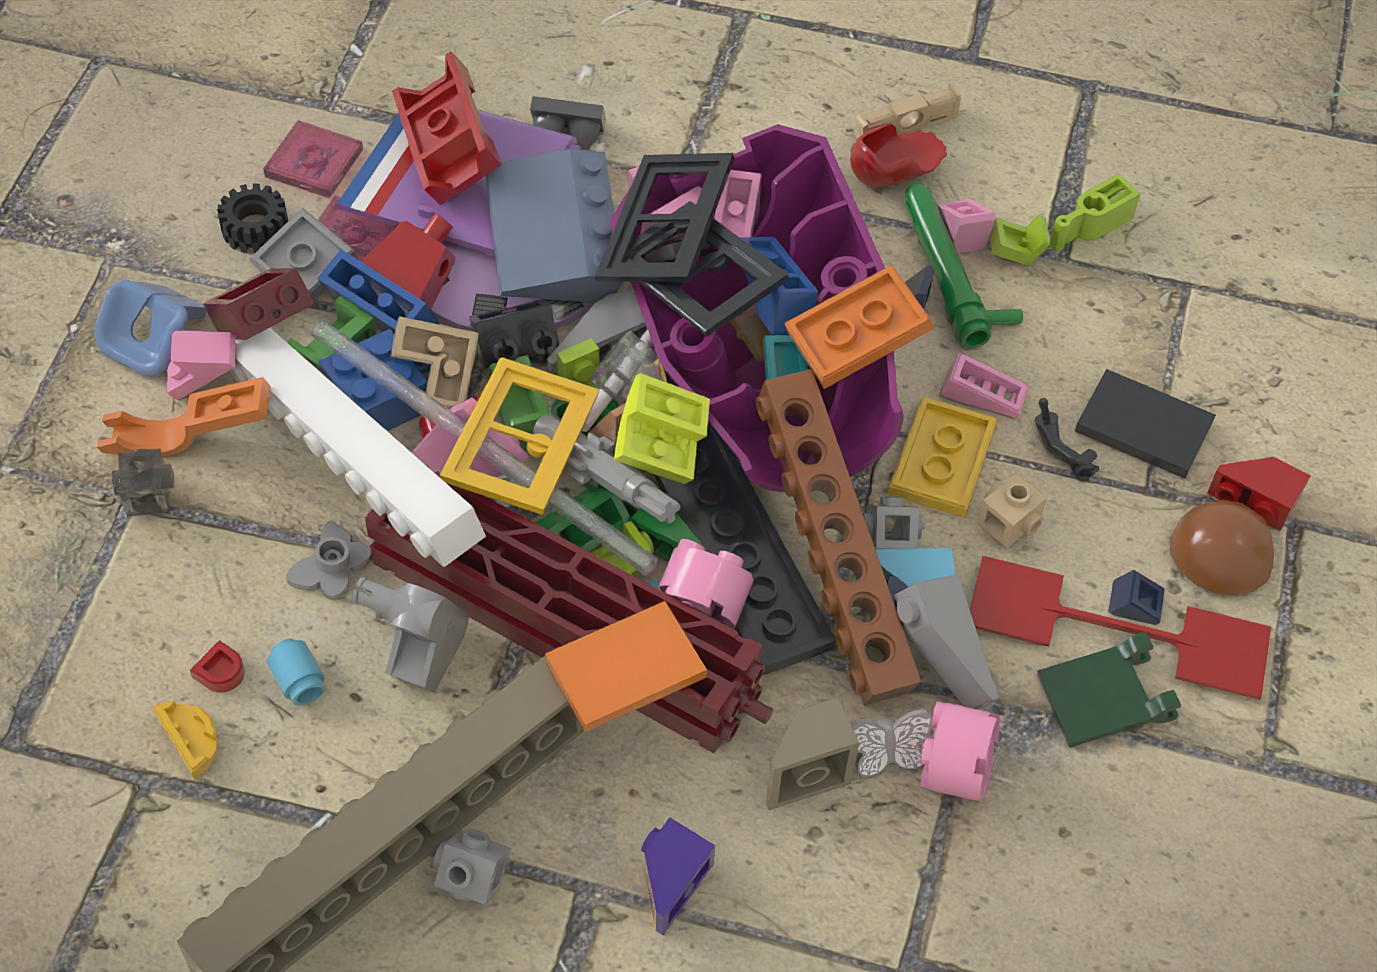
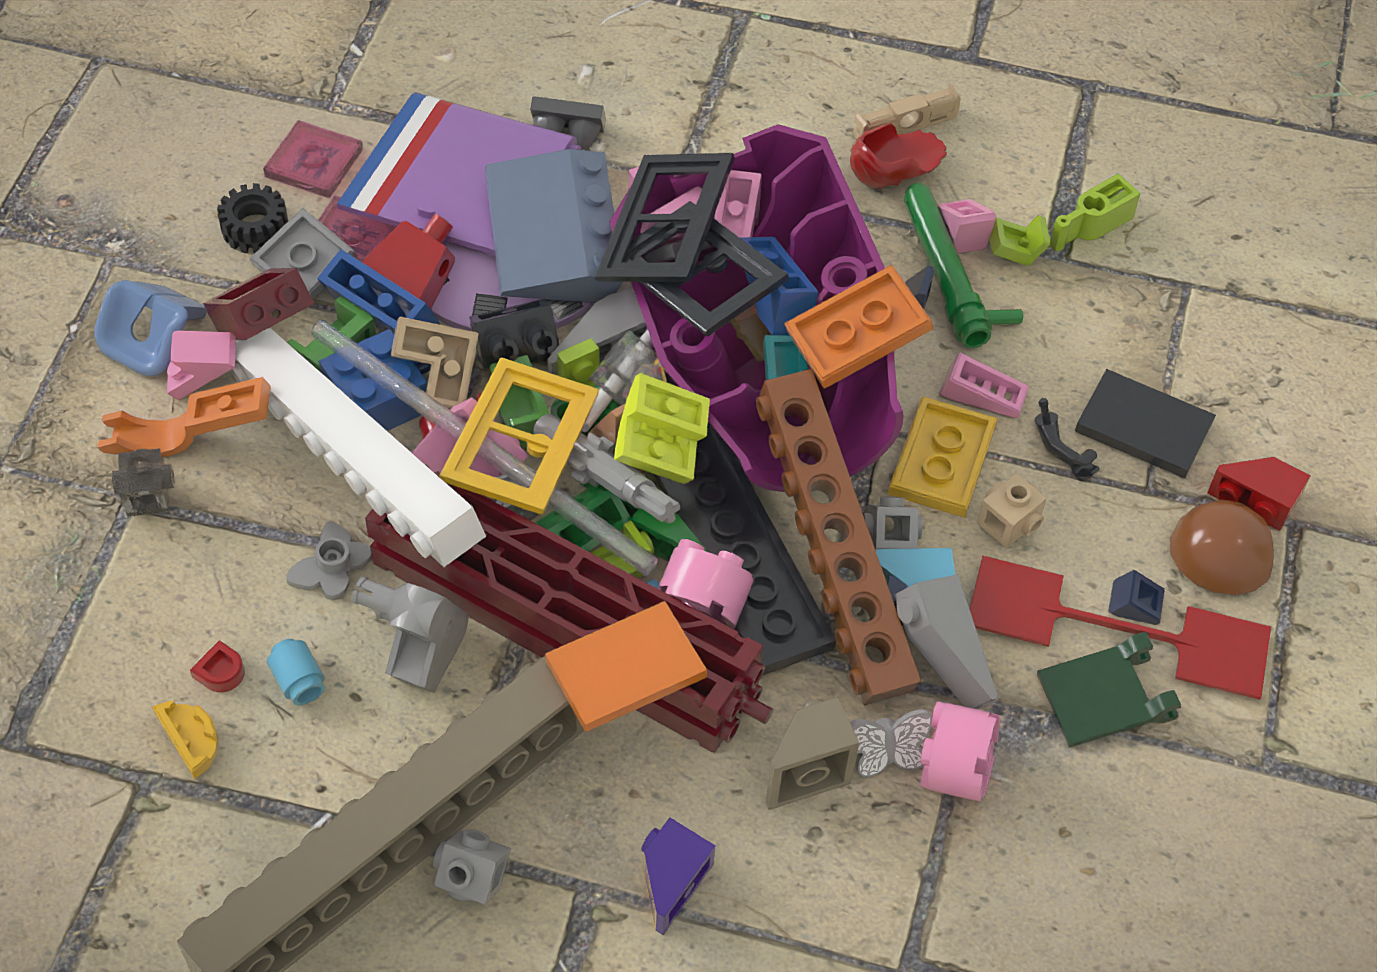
(446, 133): red piece -> none

